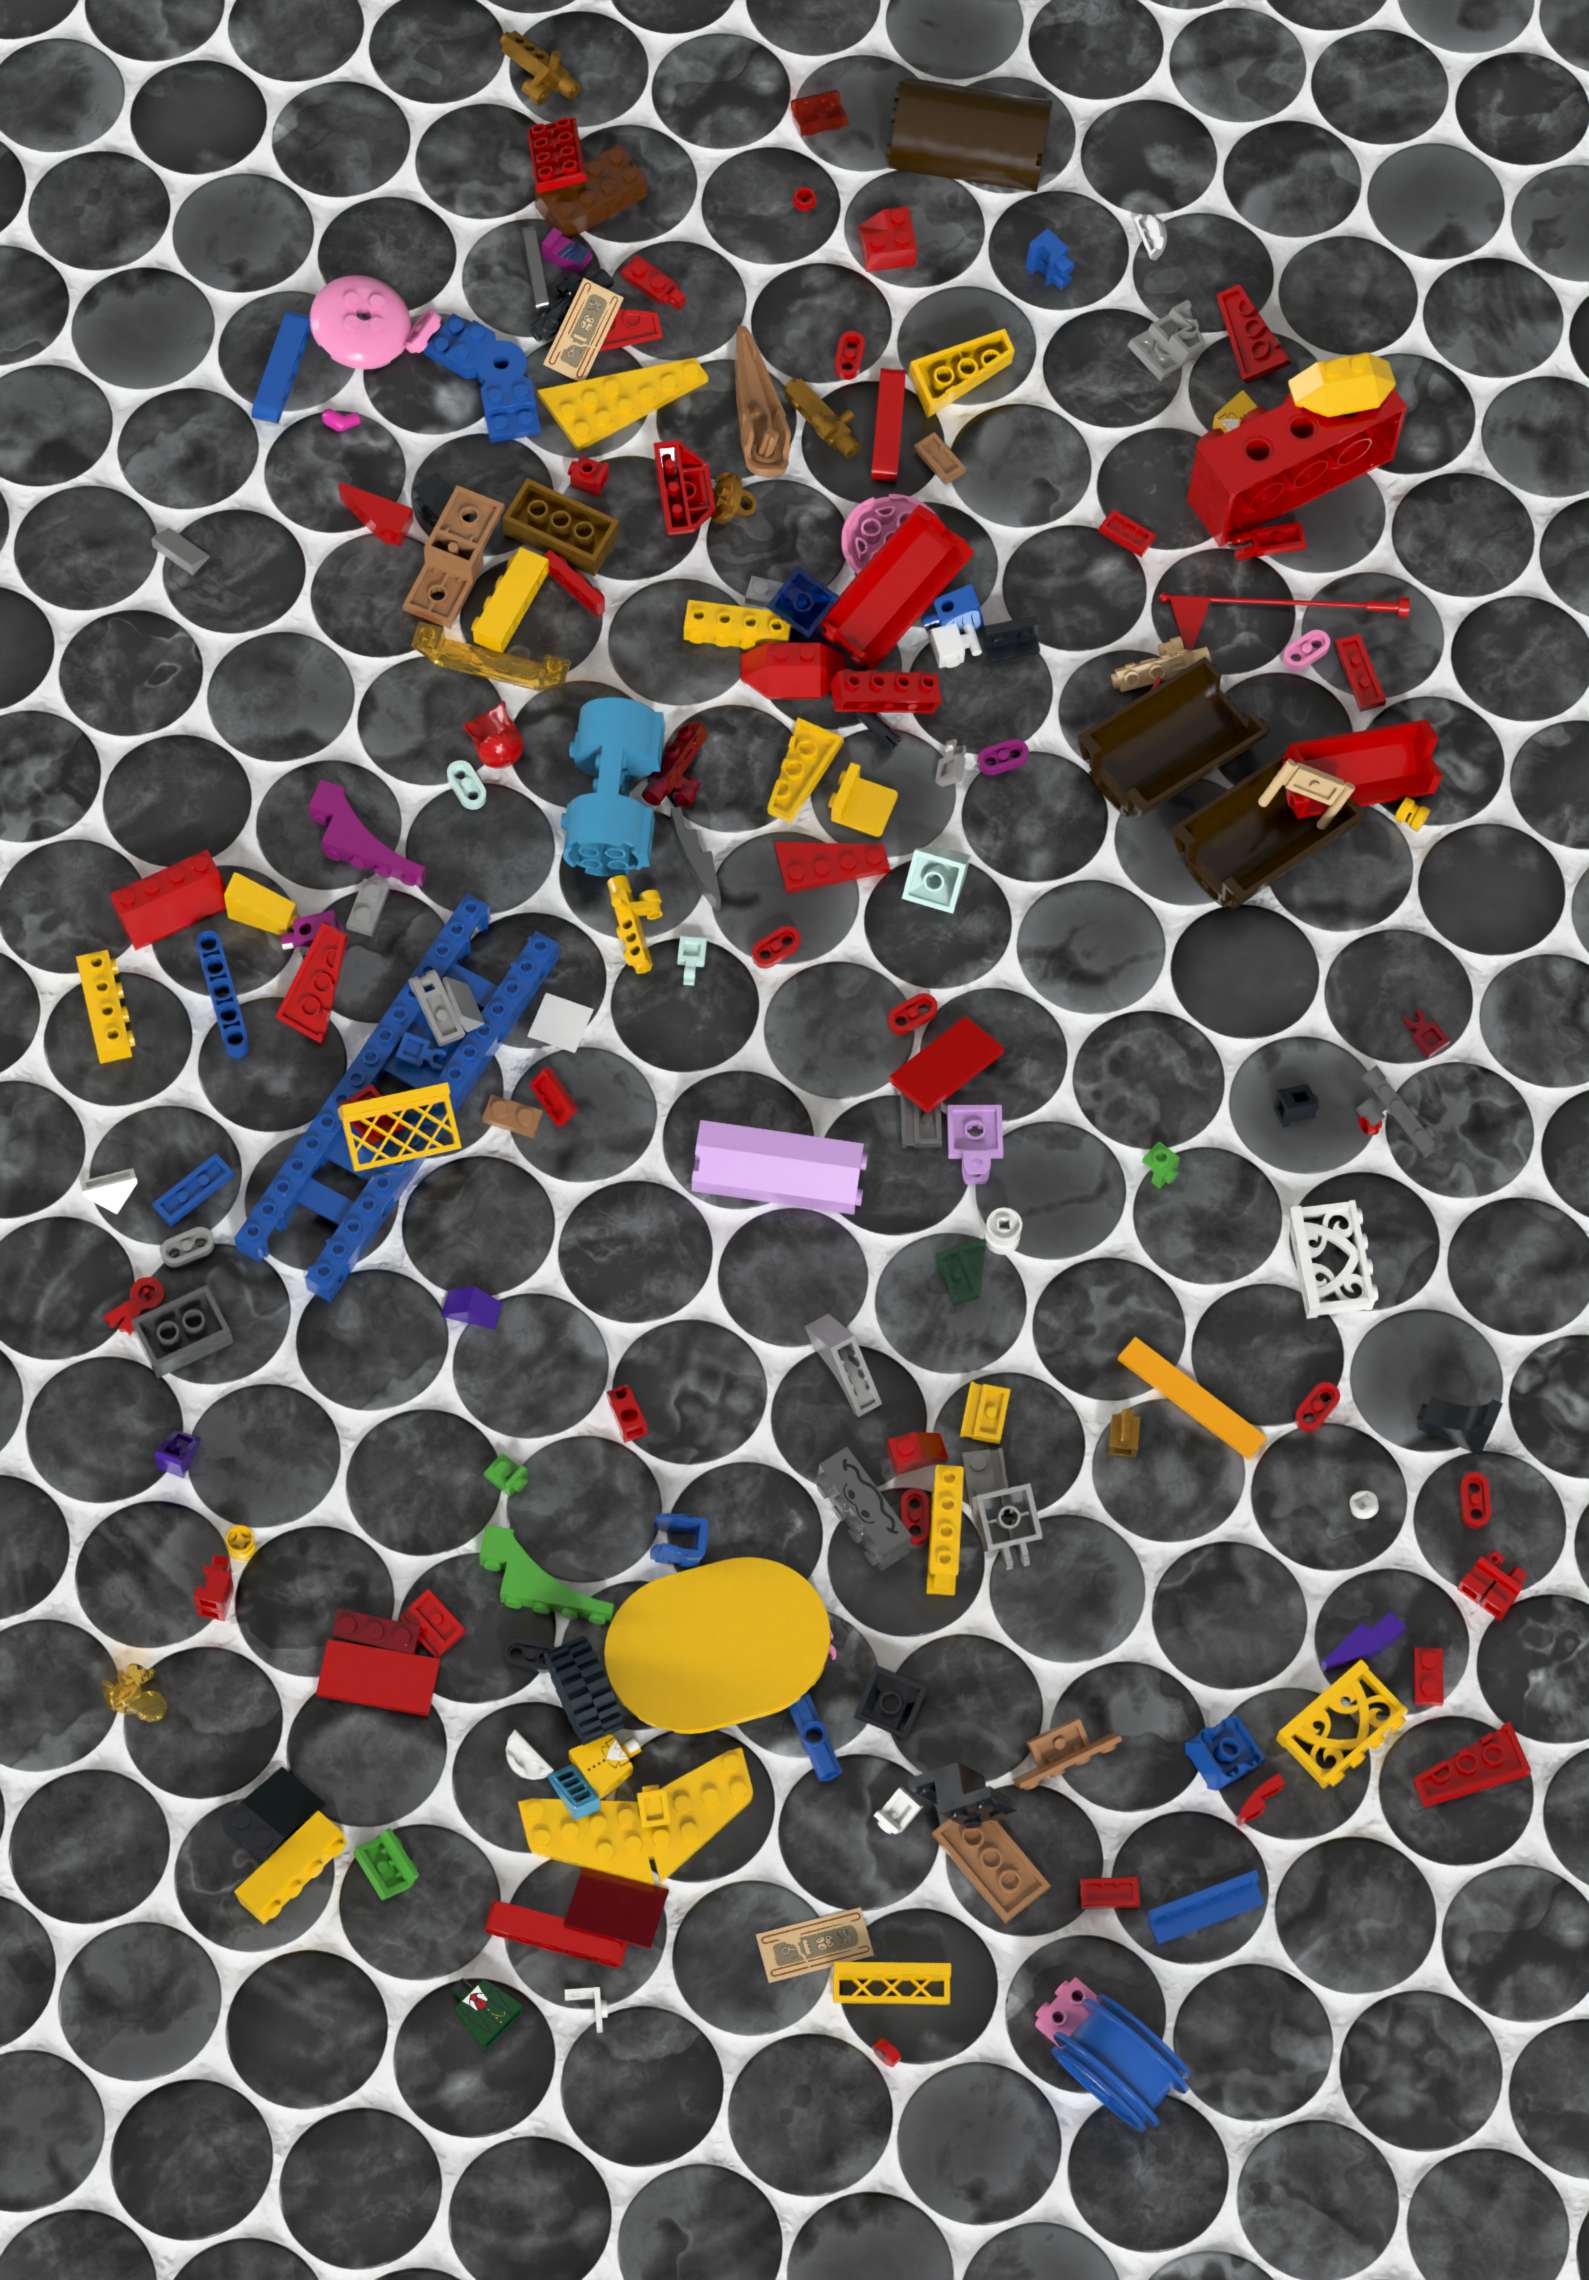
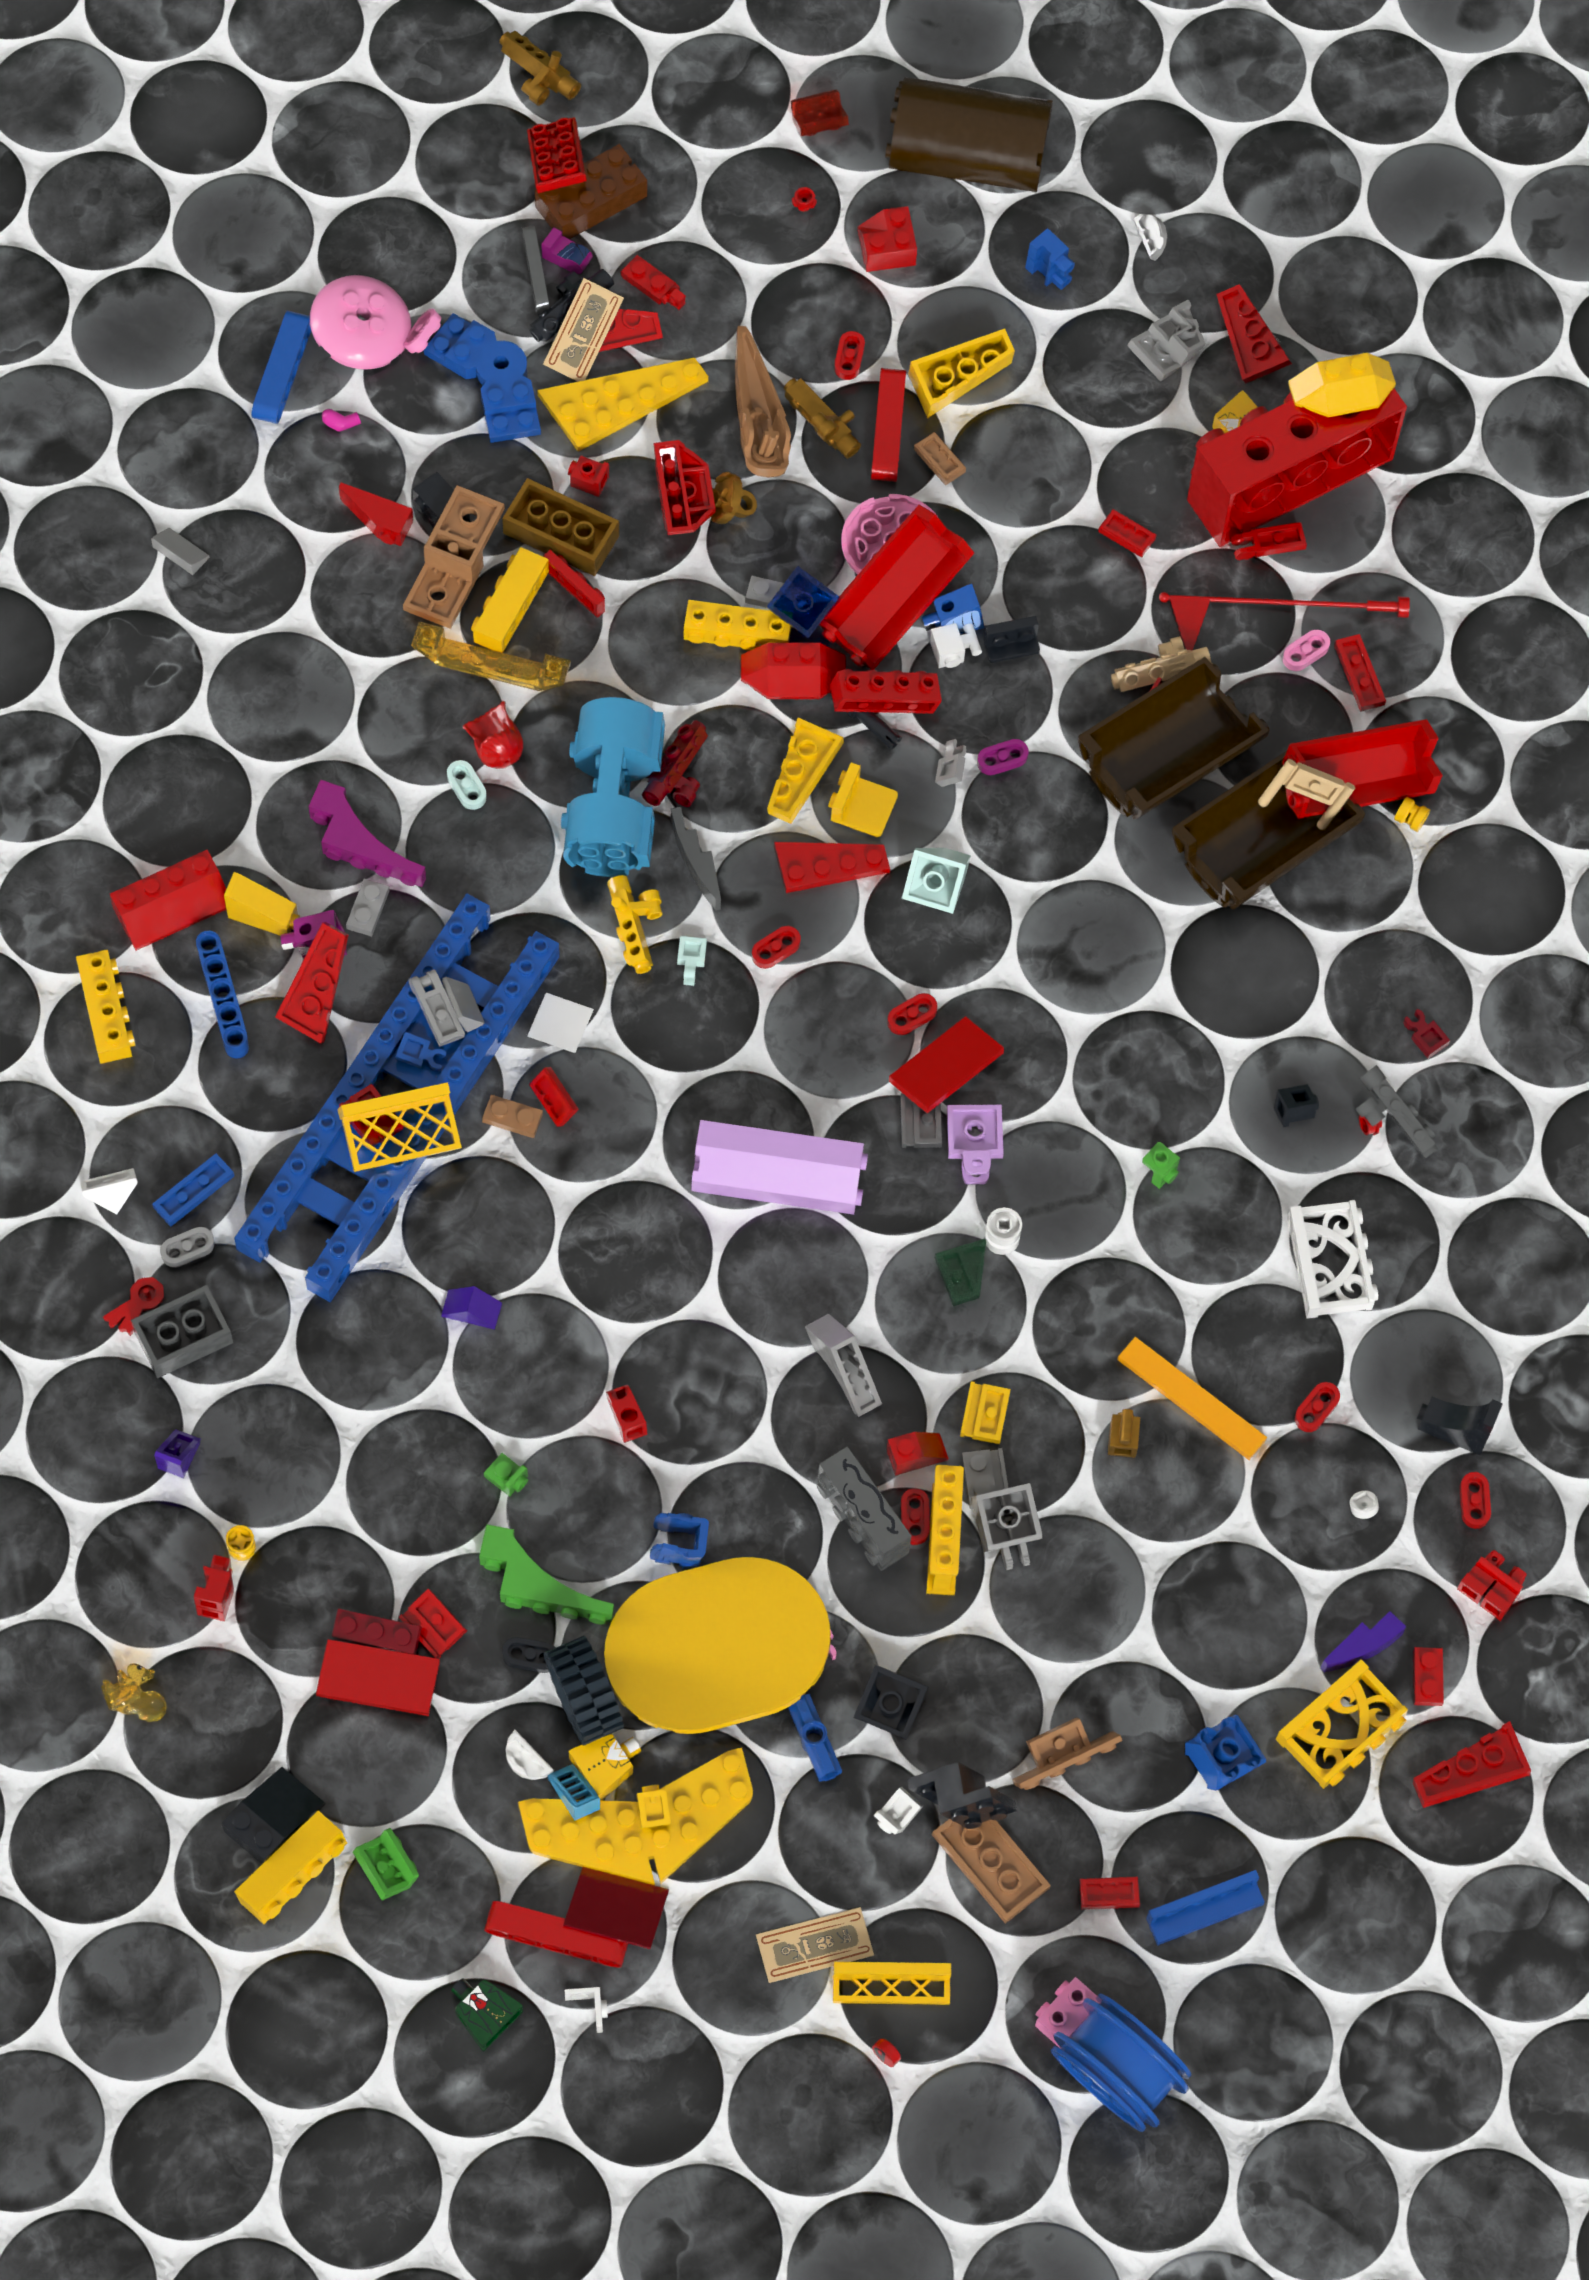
(1255, 1805): red slope -> none

